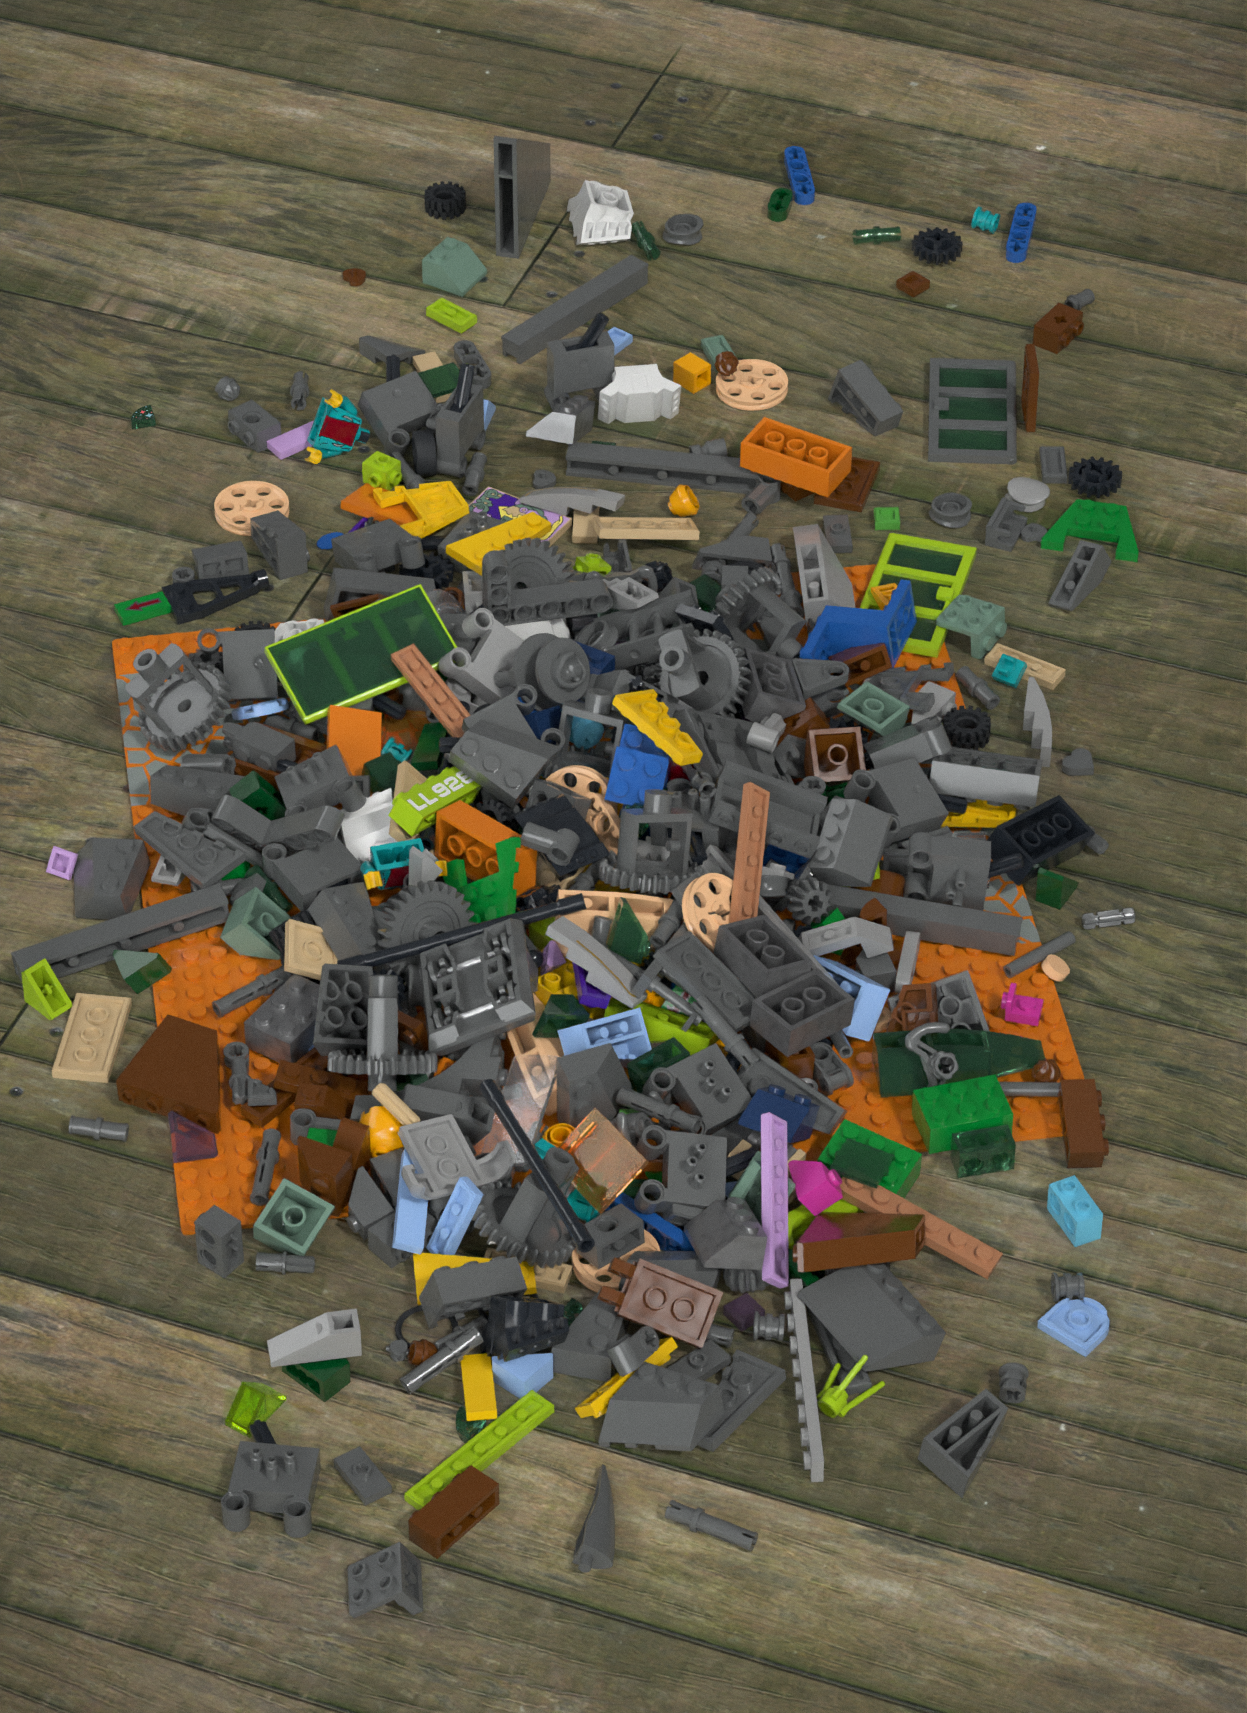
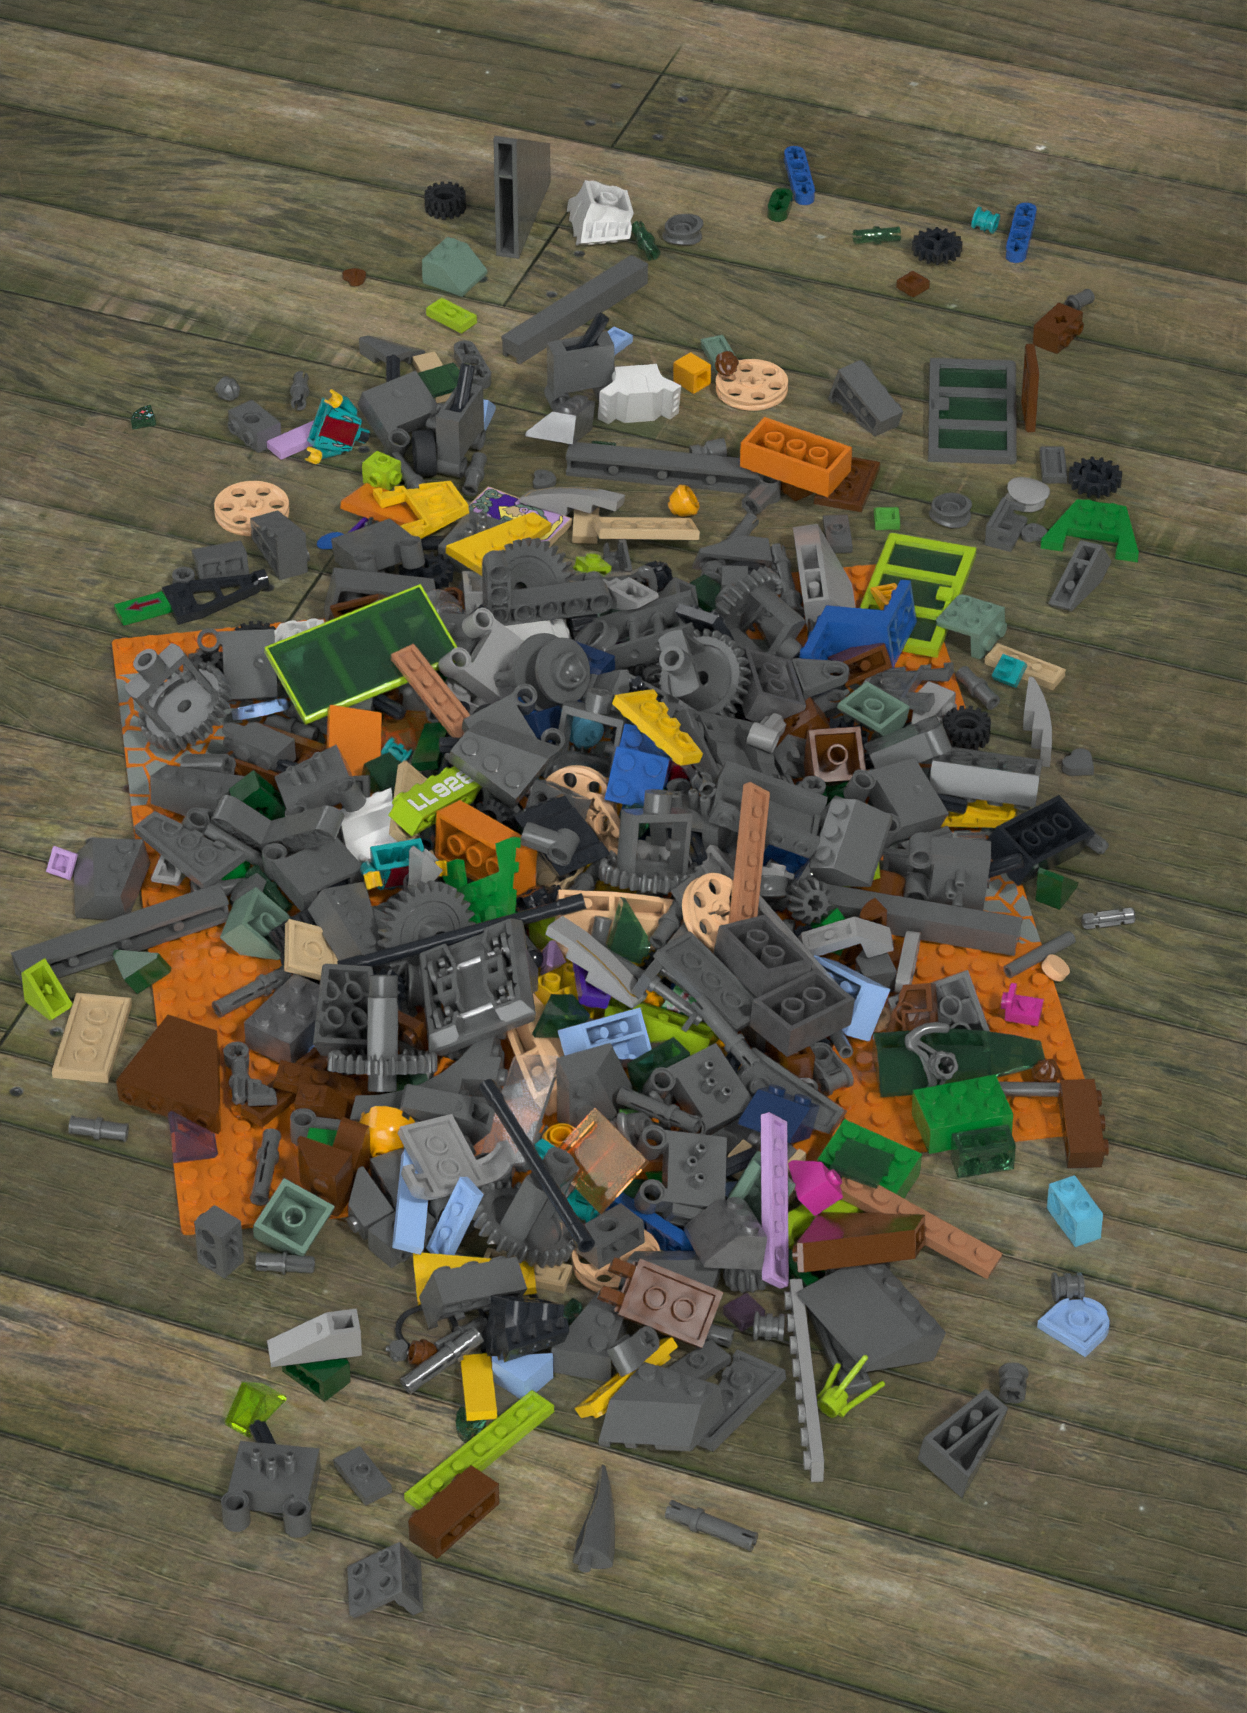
(394, 1105): tan axle -> none

